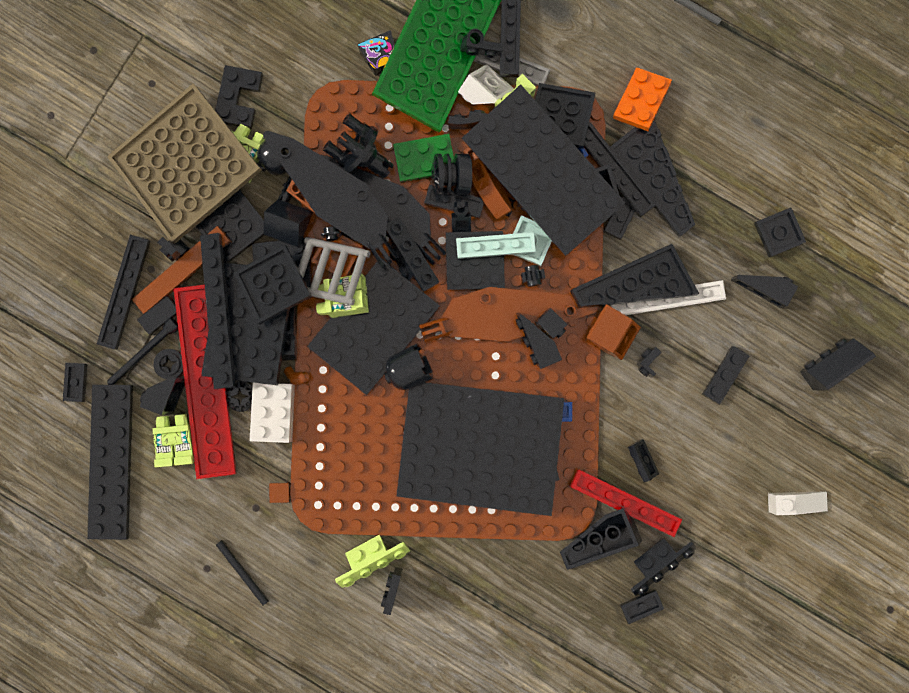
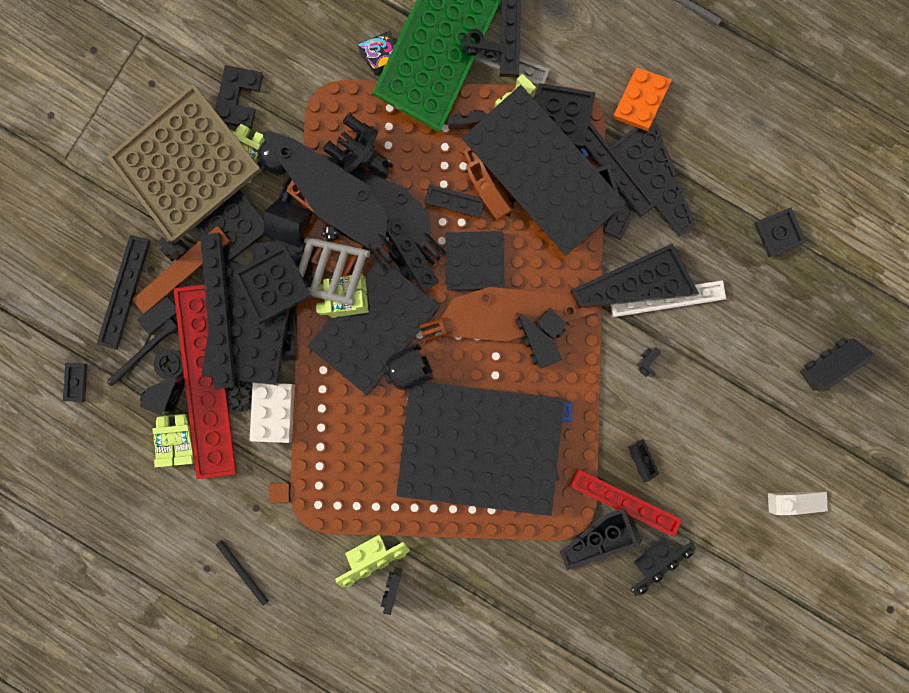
(110, 462): black plate -> none
(296, 377): dark orange arm -> none
(416, 156): green plate -> none
(455, 174): black wheel -> none
(461, 219): black plate -> none
(484, 86): white slope -> none
(495, 245): light aqua plate -> none
(533, 275): black gear -> none
(542, 241): light aqua plate -> none
(613, 332): dark orange slope -> none
(641, 606): black plate -> none
(725, 375): black plate -> none
(773, 289): black slope -> none

